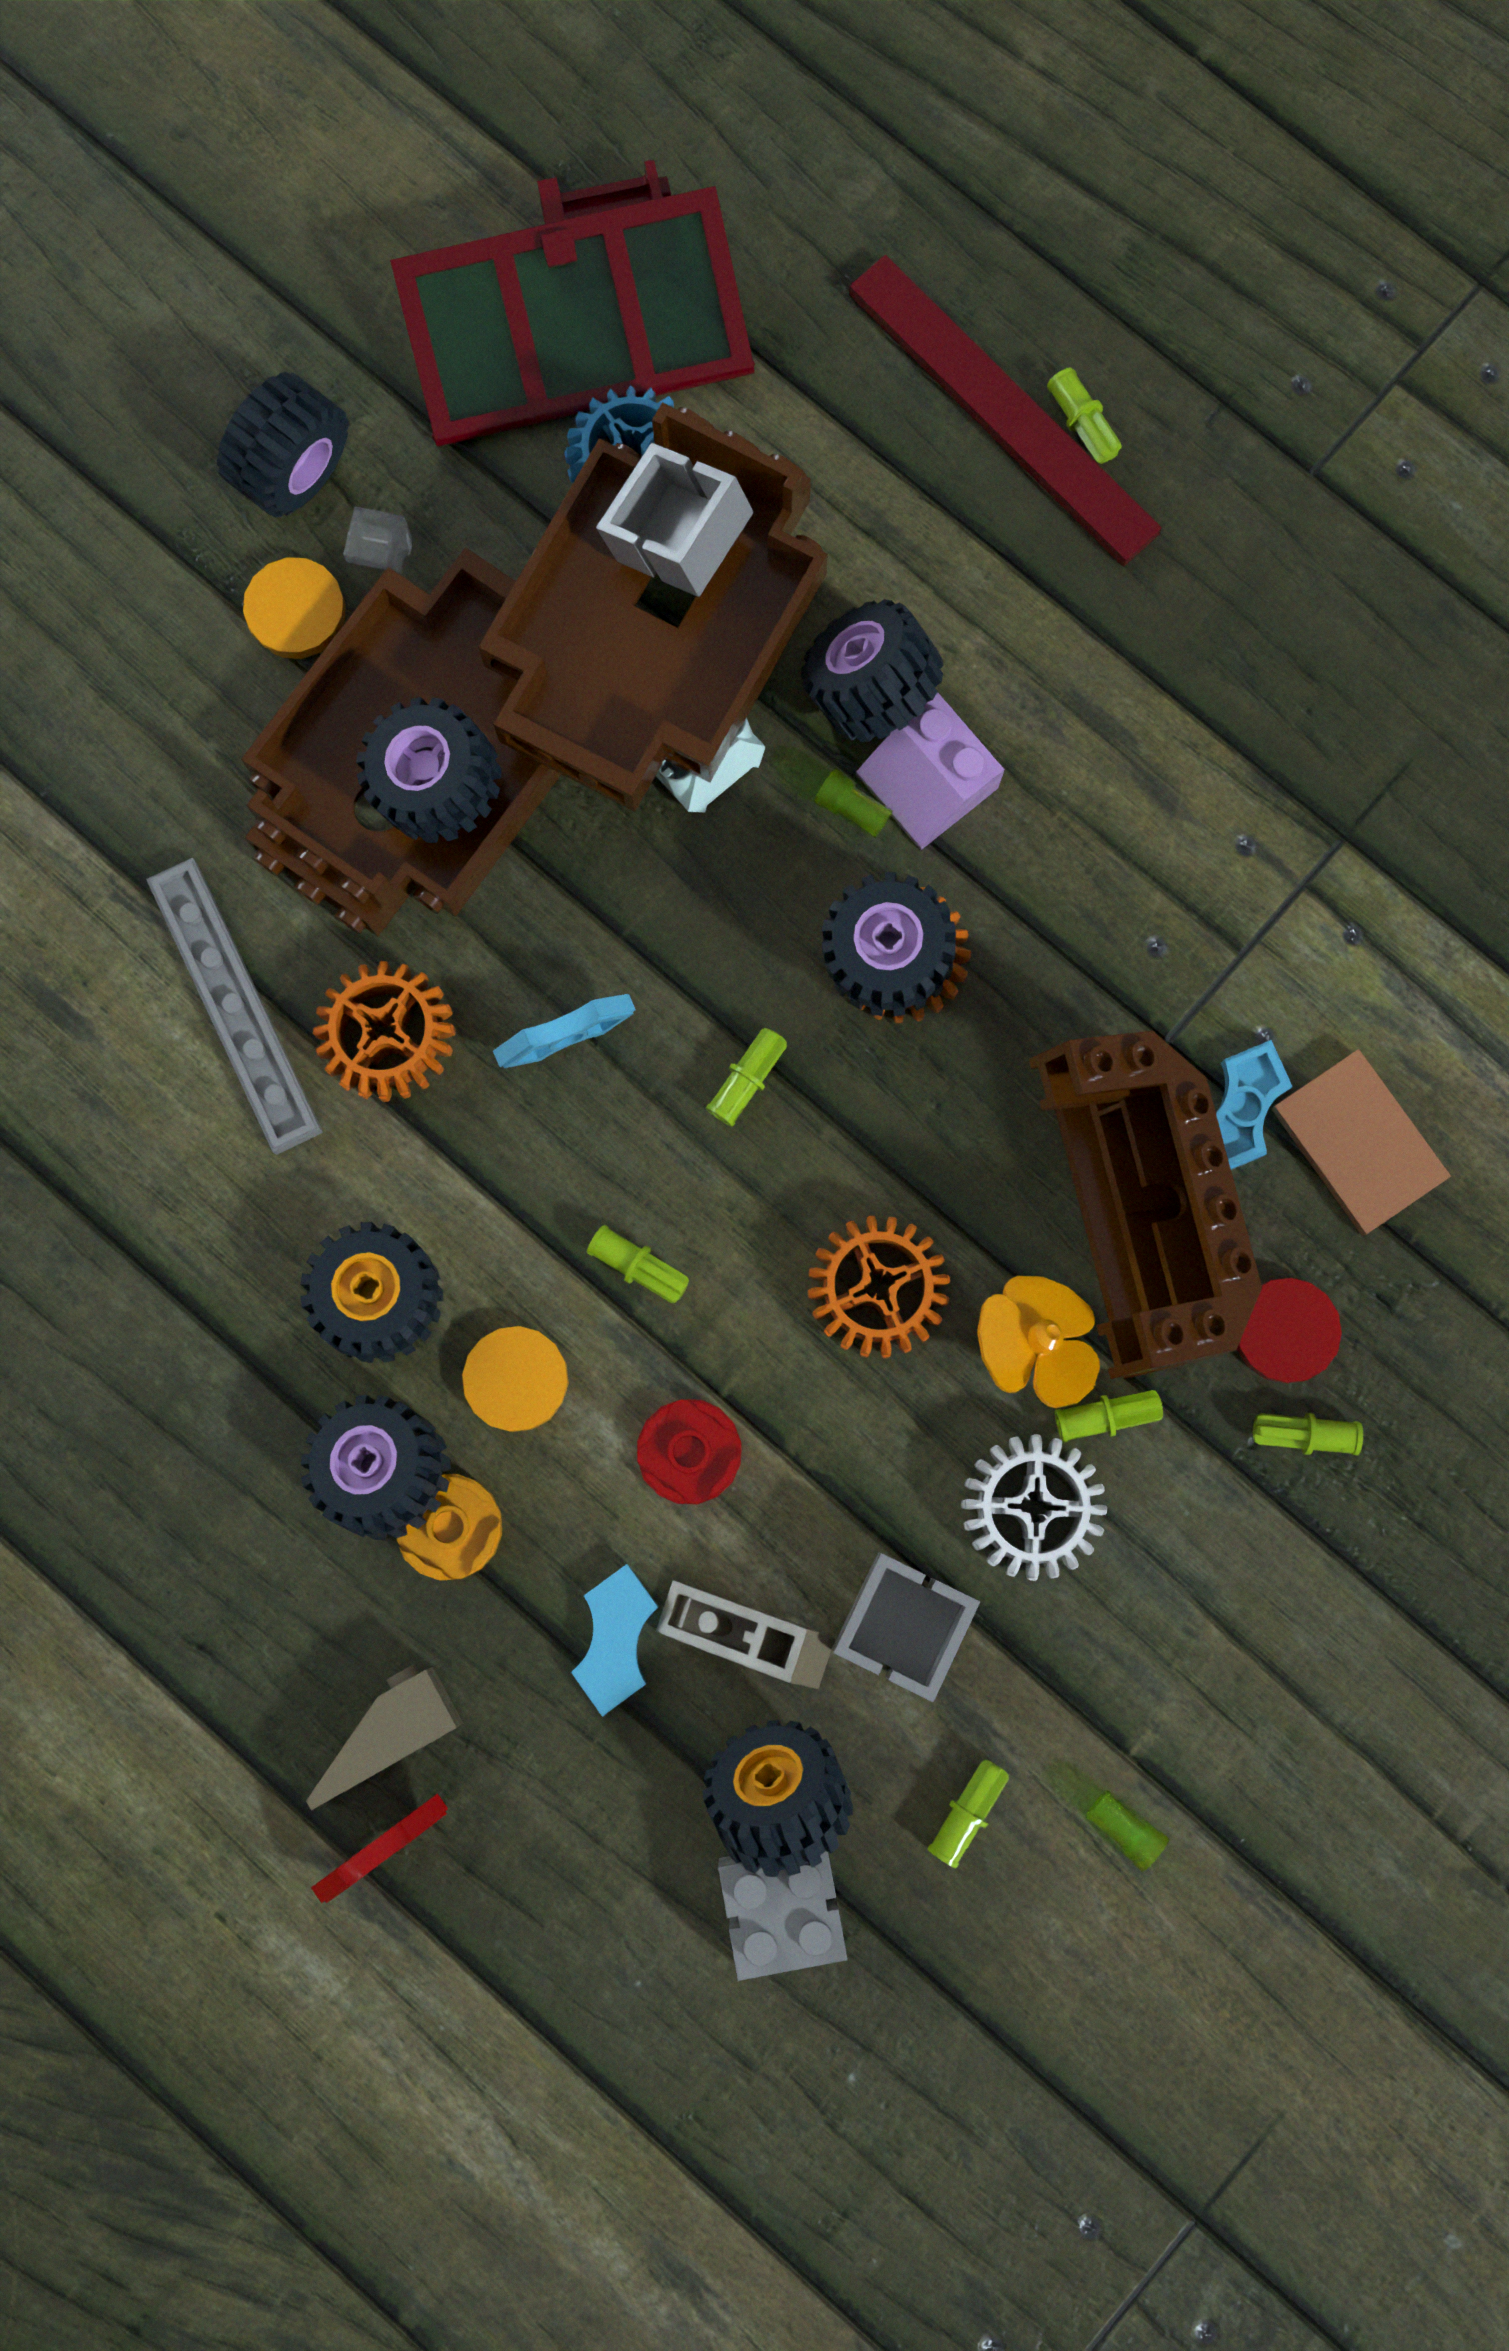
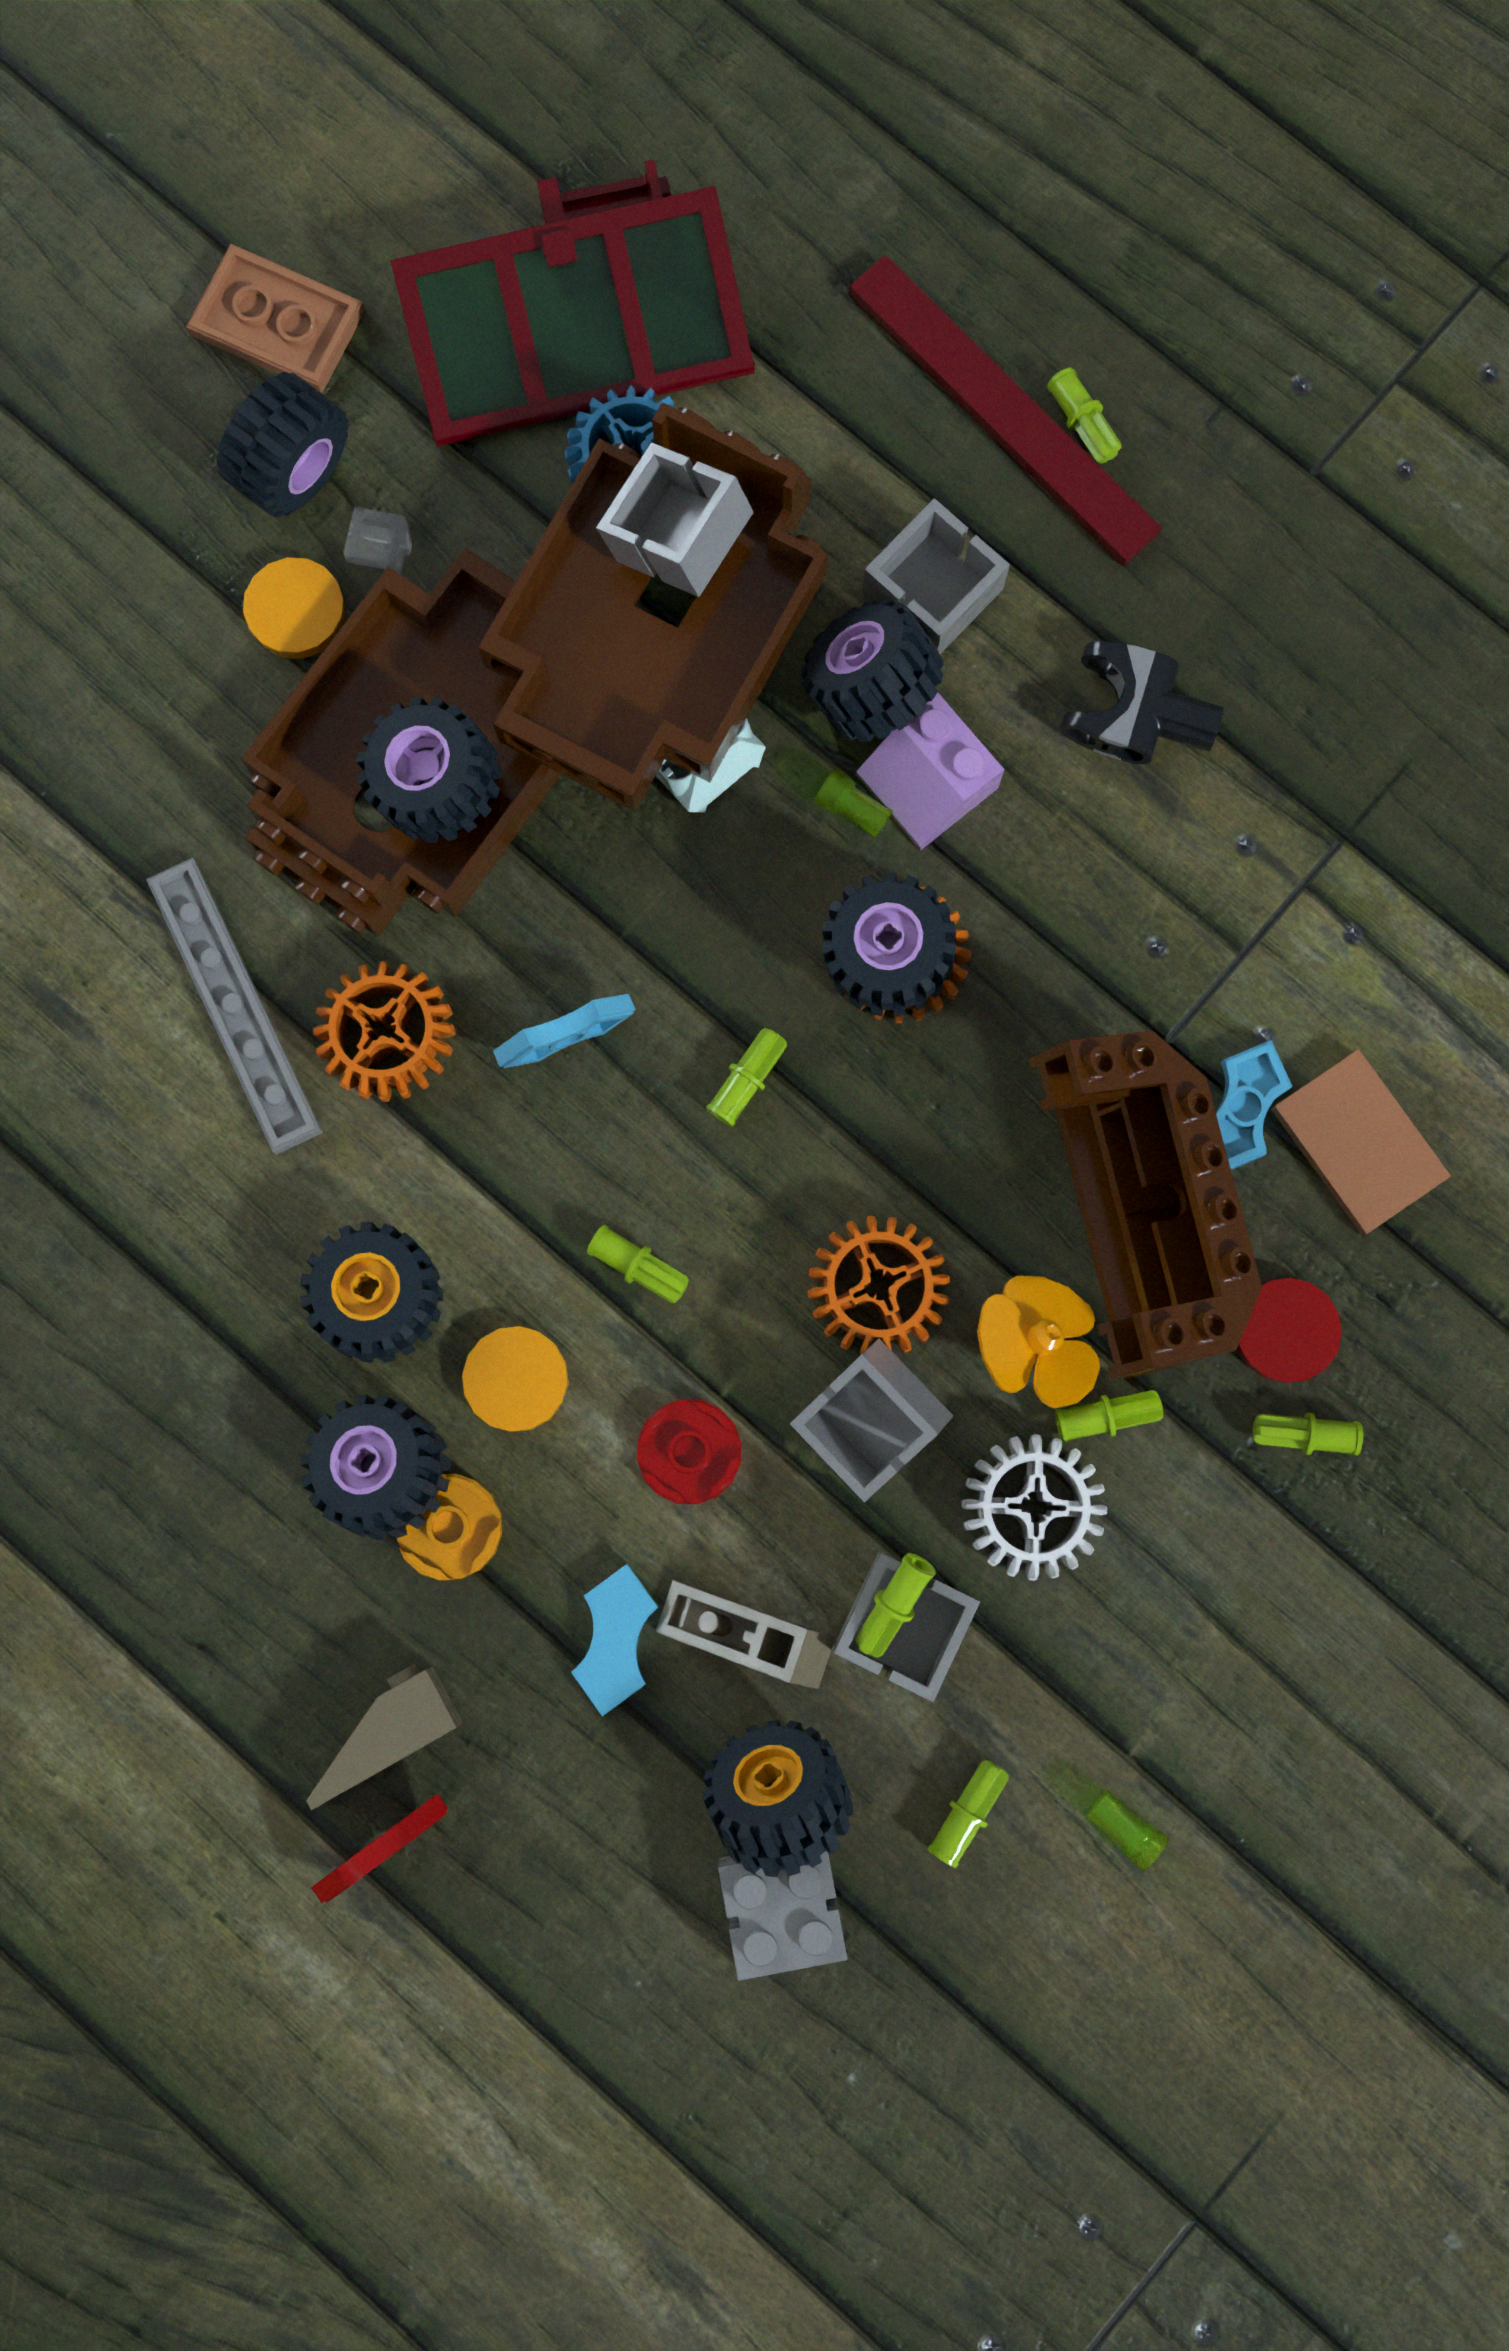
(275, 317): none -> nougat tile
(872, 1420): none -> light grey piece
(894, 1605): none -> lime axle
(929, 577): none -> light grey piece
(1143, 708): none -> black connector

